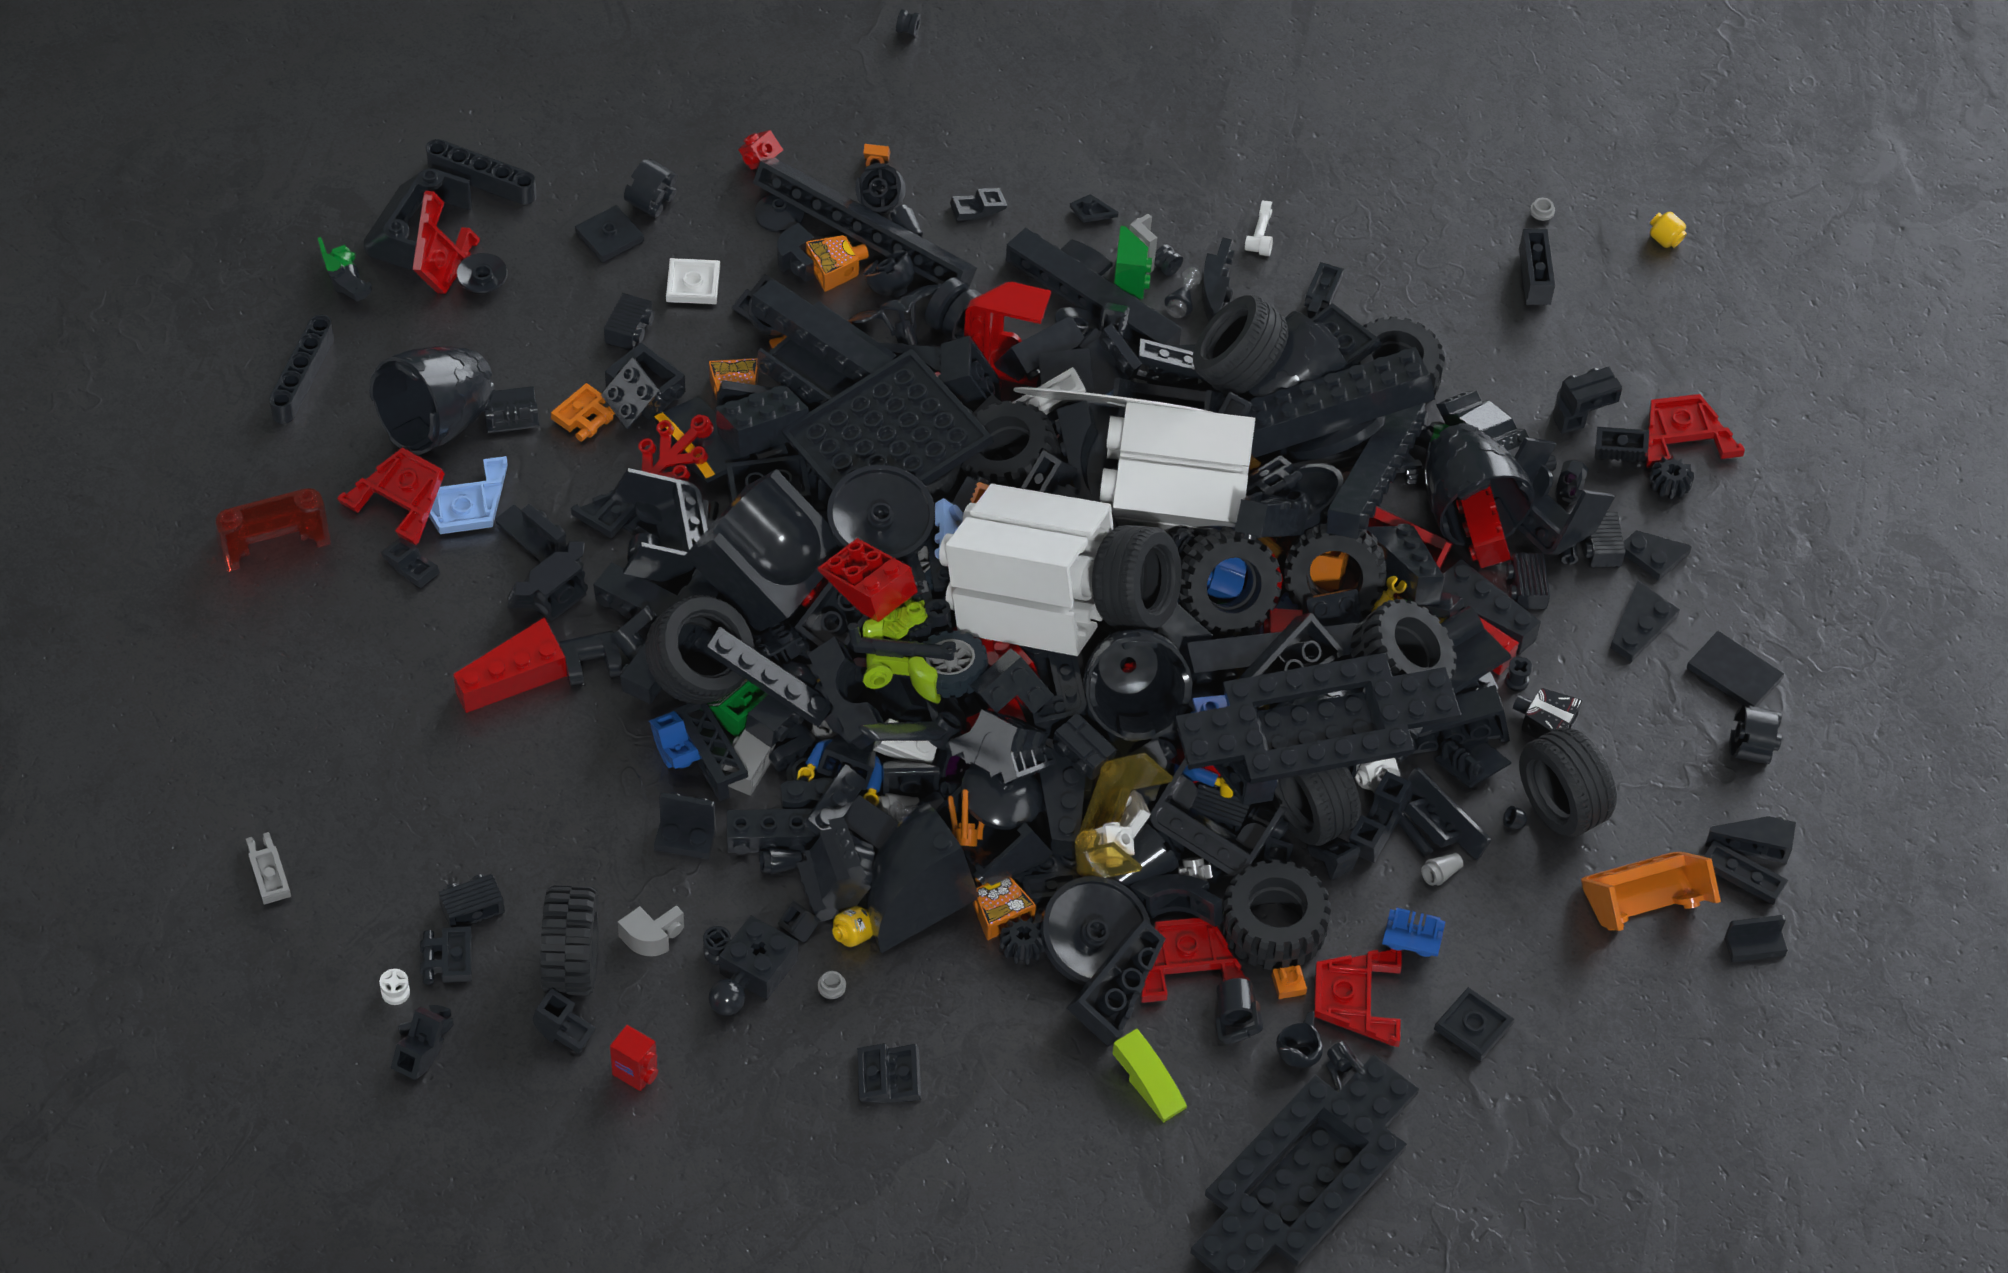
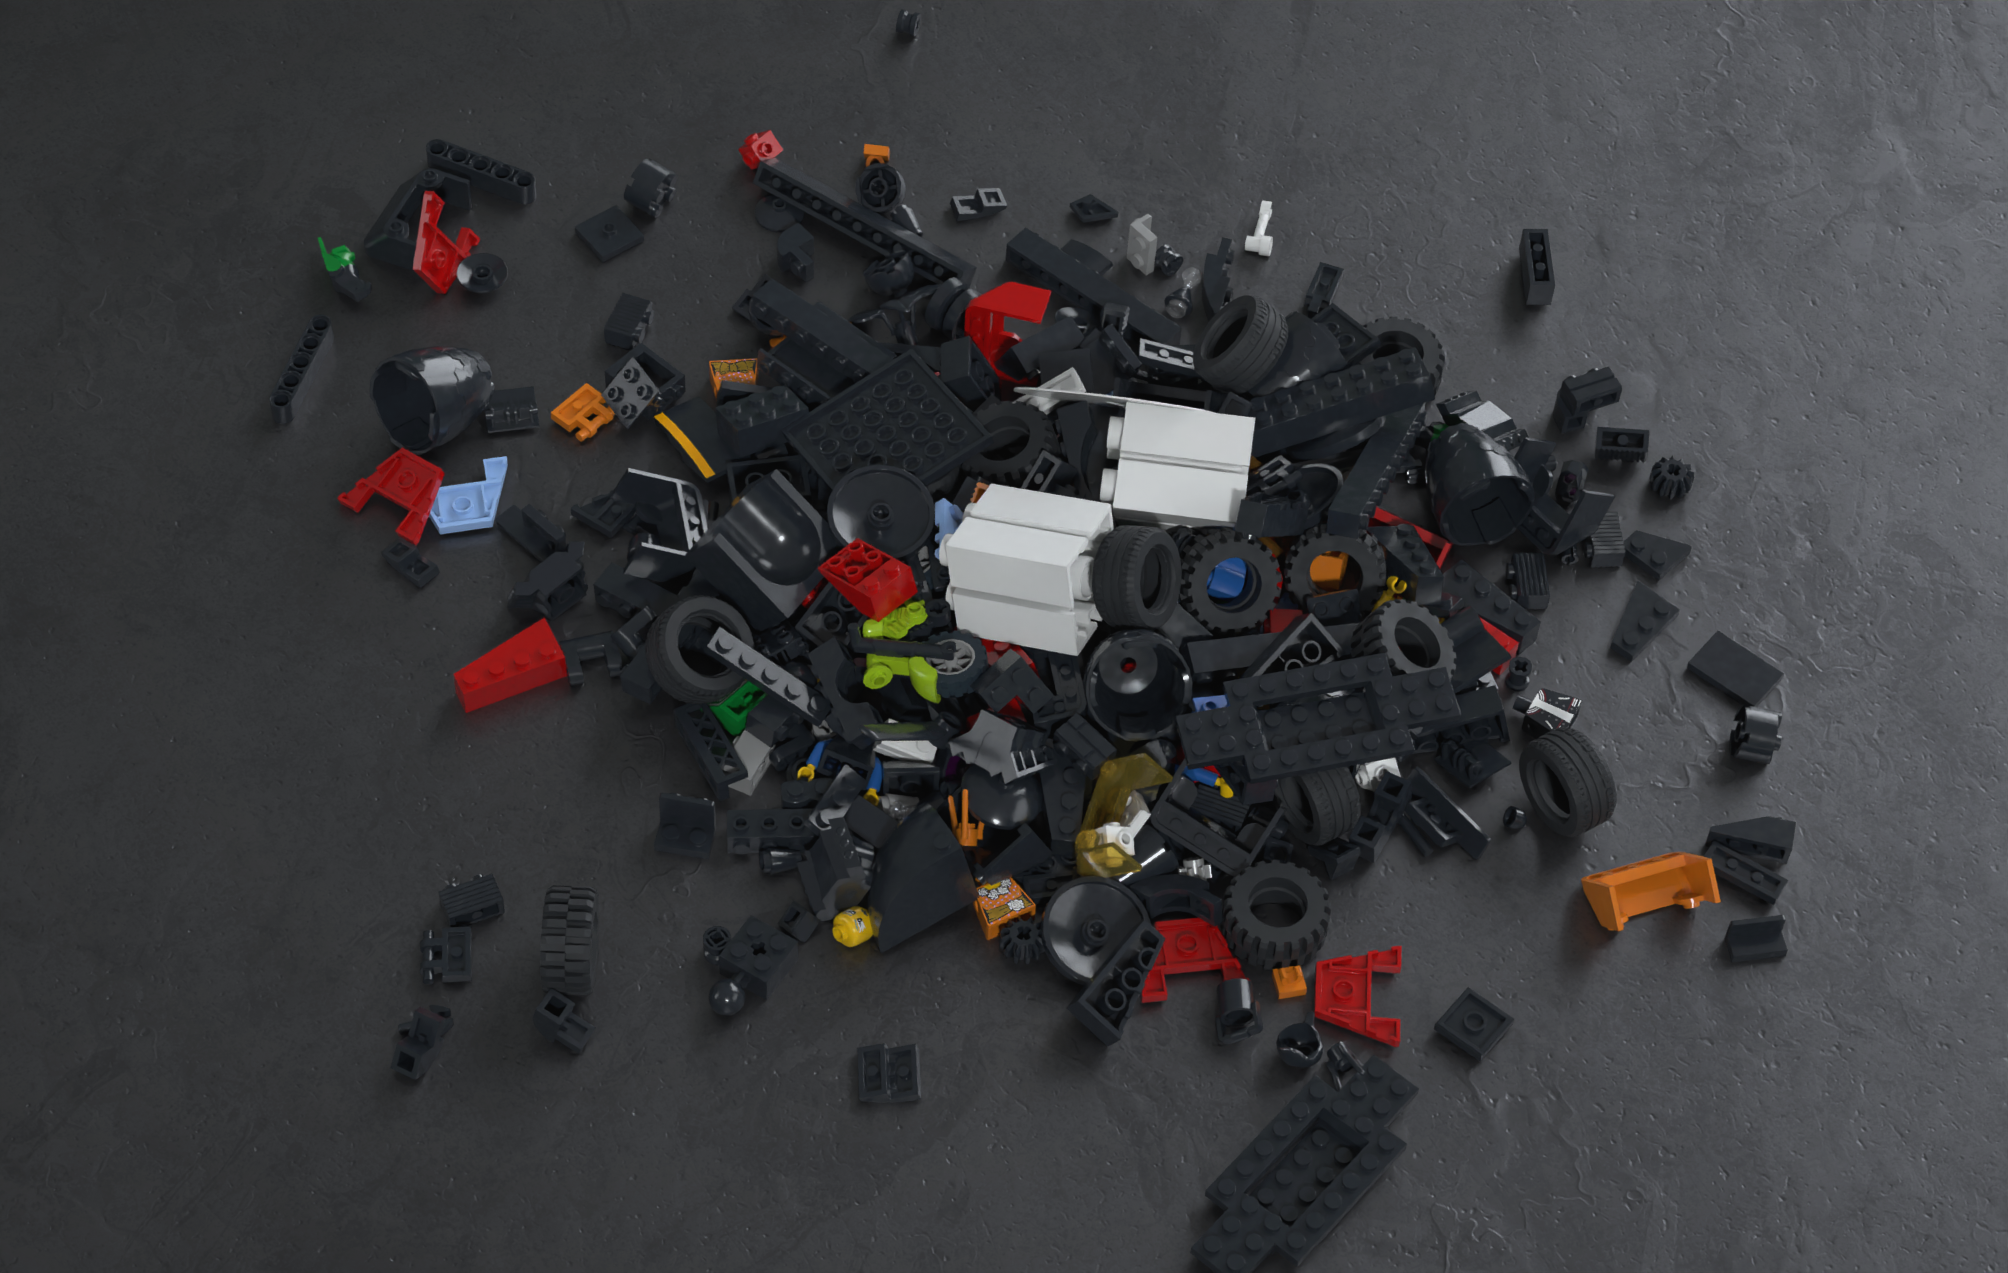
(268, 519): clear red windscreen -> none
(268, 870): light grey hinge -> none
(389, 981): white wheel -> none
(634, 1058): red brick -> none
(650, 936): light grey brick -> none
(673, 456): red plant -> none
(673, 741): blue brick -> none
(693, 281): white plate -> none
(831, 985): light grey plate -> none
(835, 260): orange torso -> none
(1132, 264): green slope -> none
(1149, 1075): lime slope -> none
(1421, 939): blue hinge -> none
(1441, 868): light grey cone -> none
(1484, 528): red wedge -> none
(1542, 209): light grey plate -> none
(1668, 229): yellow head -> none
(1683, 421): red wing -> none

